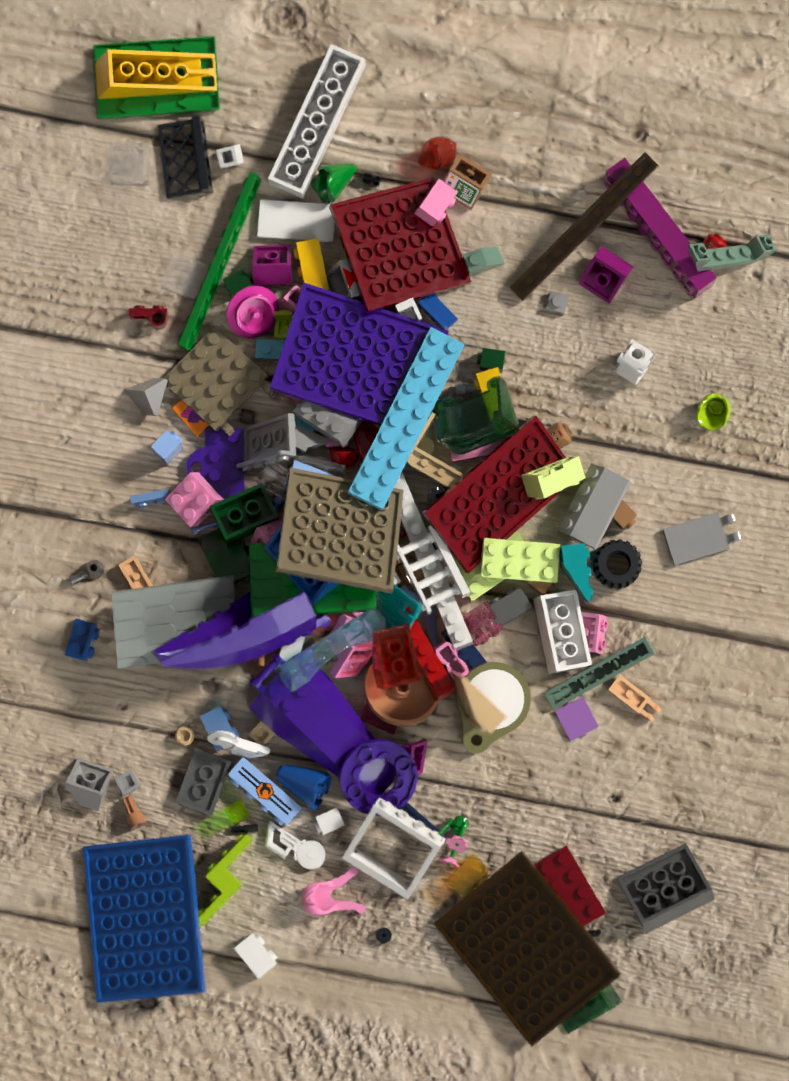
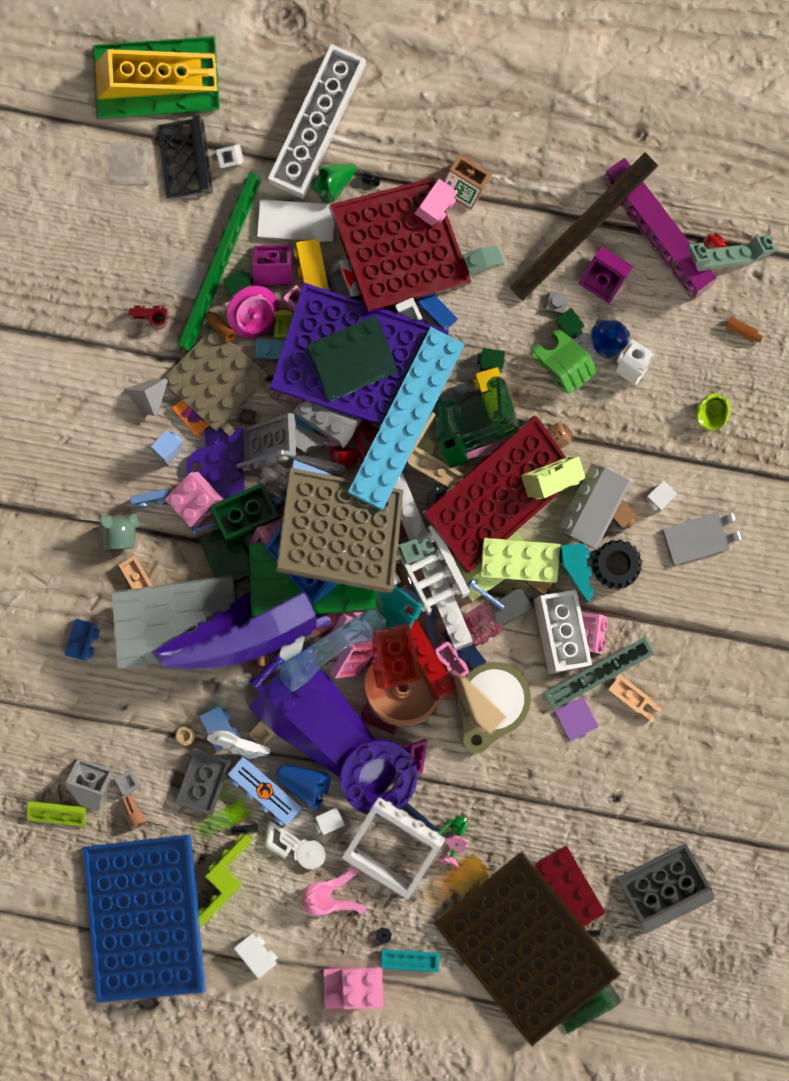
(56, 814): none -> lime plate
(88, 573): flat silver bar -> none
(118, 532): none -> sand green piece
(220, 326): none -> dark orange cylinder
(351, 358): none -> clear green slope
(353, 988): none -> bright pink bracket
(410, 960): none -> teal plate
(413, 551): none -> sand green plate
(437, 153): clear red hair -> none
(453, 450): none -> dark green brick
(471, 583): none -> medium blue piece
(567, 361): none -> bright green piece
(570, 324): none -> dark green brick
(609, 337): none -> clear blue helmet
(660, 496): none -> white brick
(743, 330): none -> dark orange cylinder

